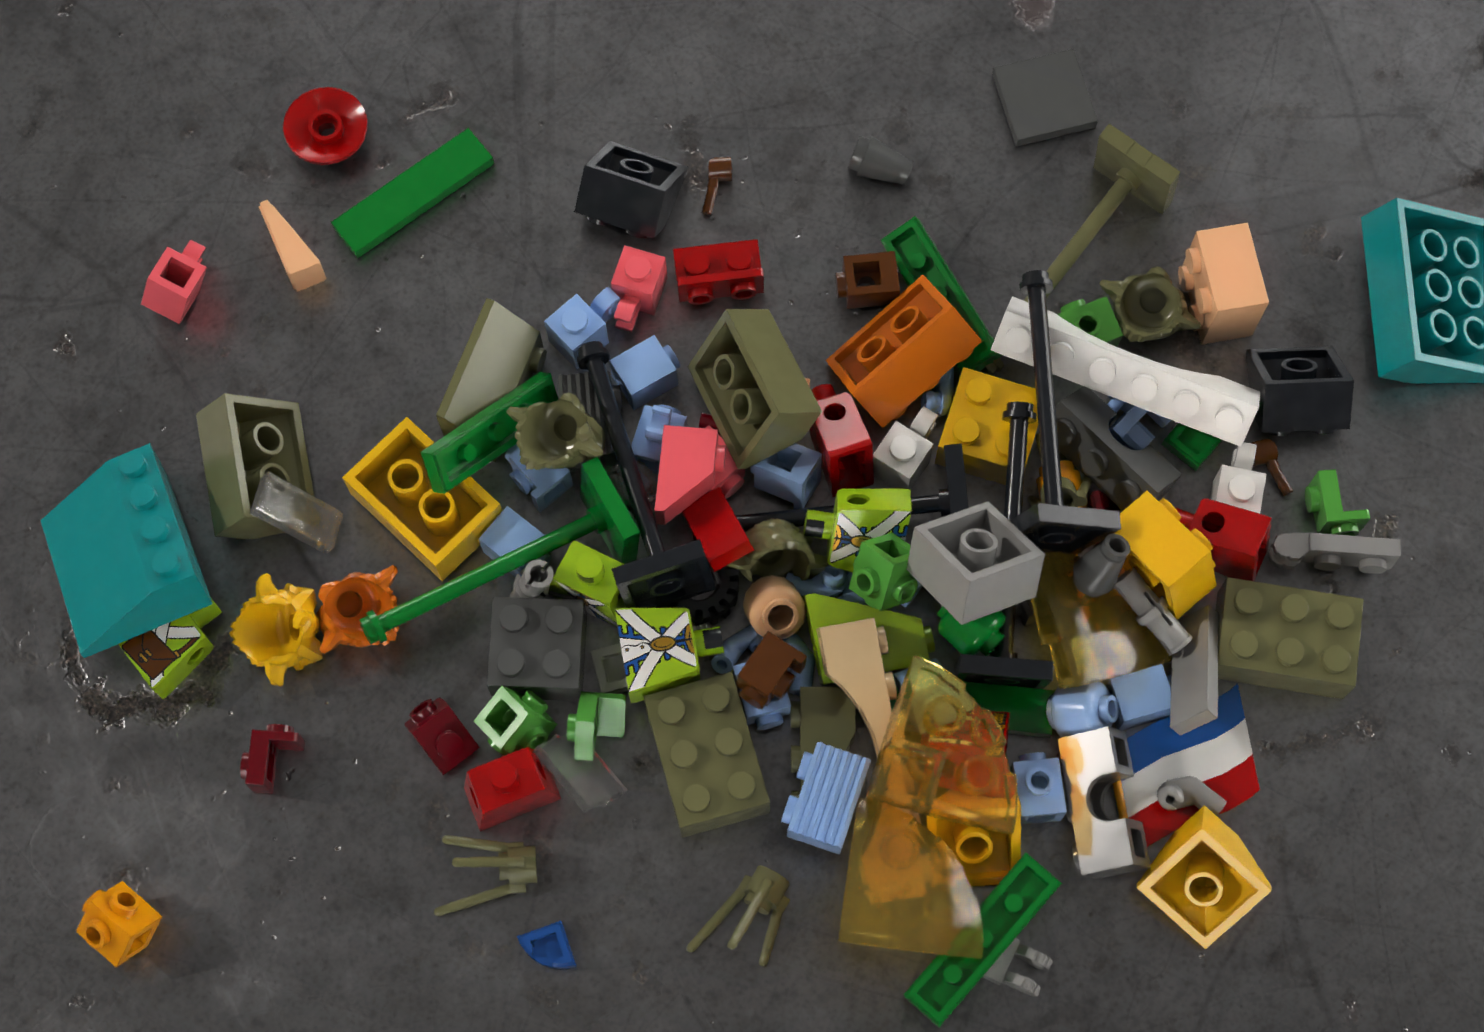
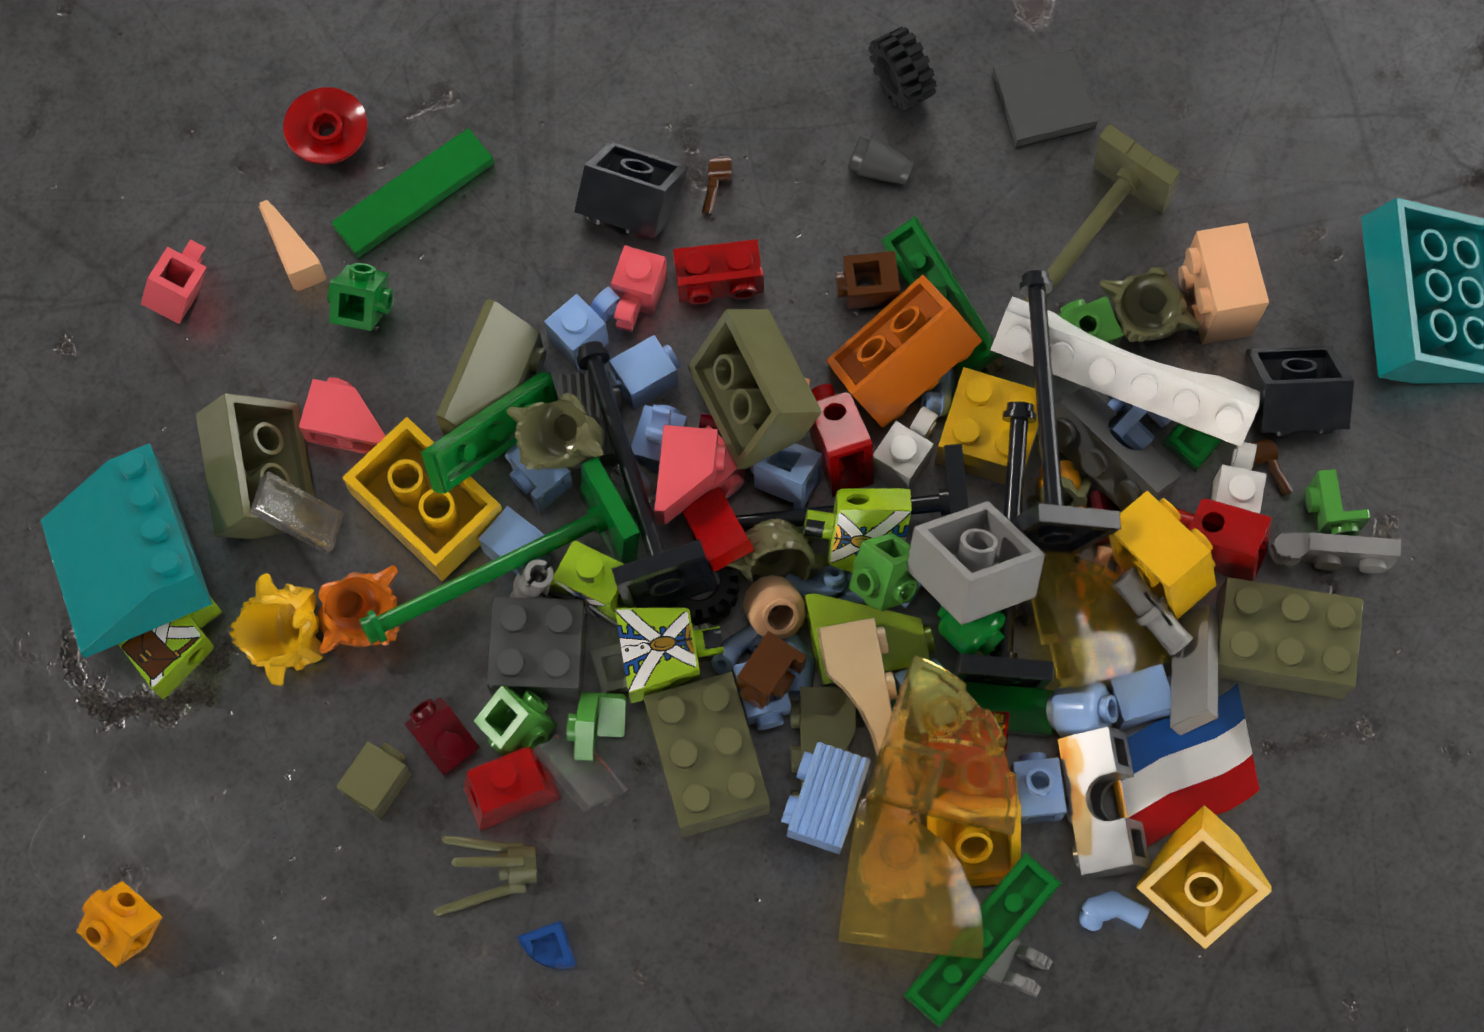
(260, 762): dark red bracket -> none
(339, 417): none -> coral slope
(359, 296): none -> green brick
(375, 778): none -> olive brick
(763, 892): olive plant -> none
(902, 68): none -> black tyre
(1100, 567): dark grey cone -> none
(1109, 906): none -> light blue arm
(1188, 792): light grey arm -> none

